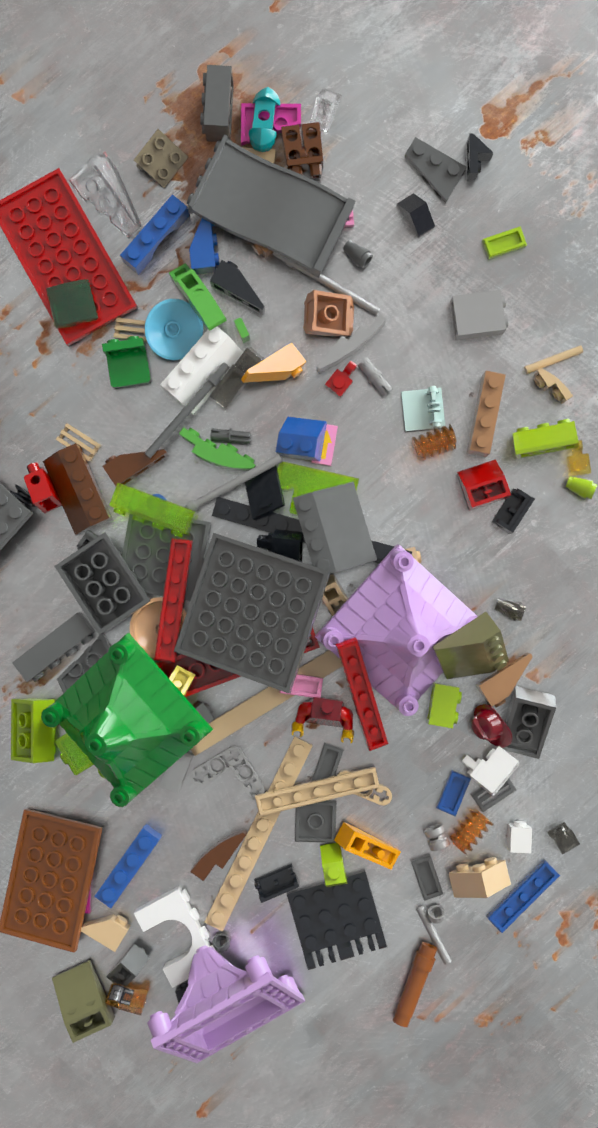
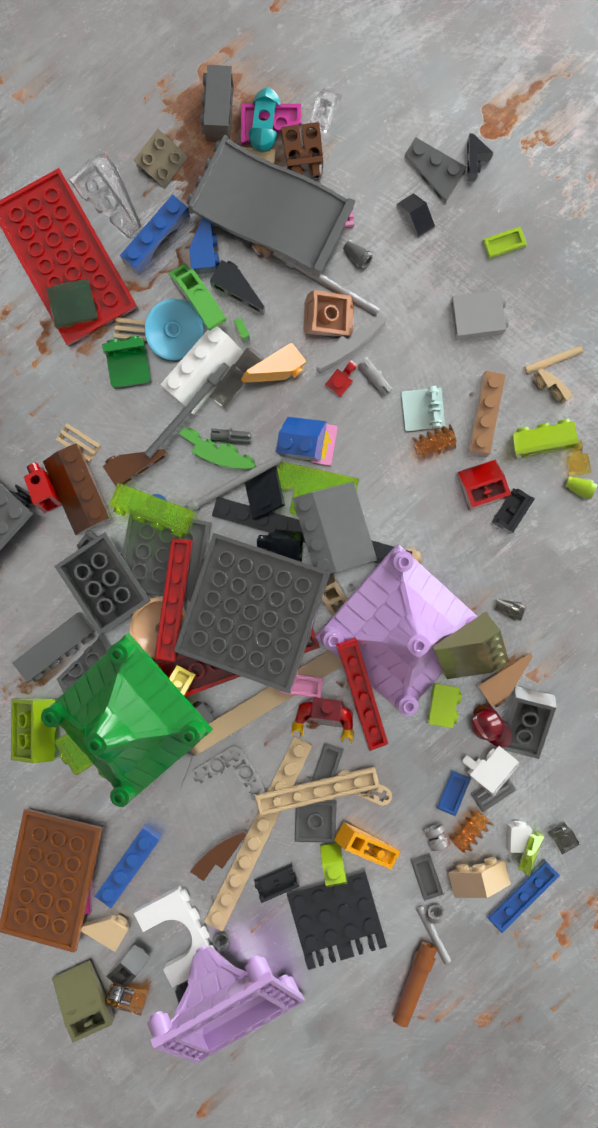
(531, 852): none -> lime slope

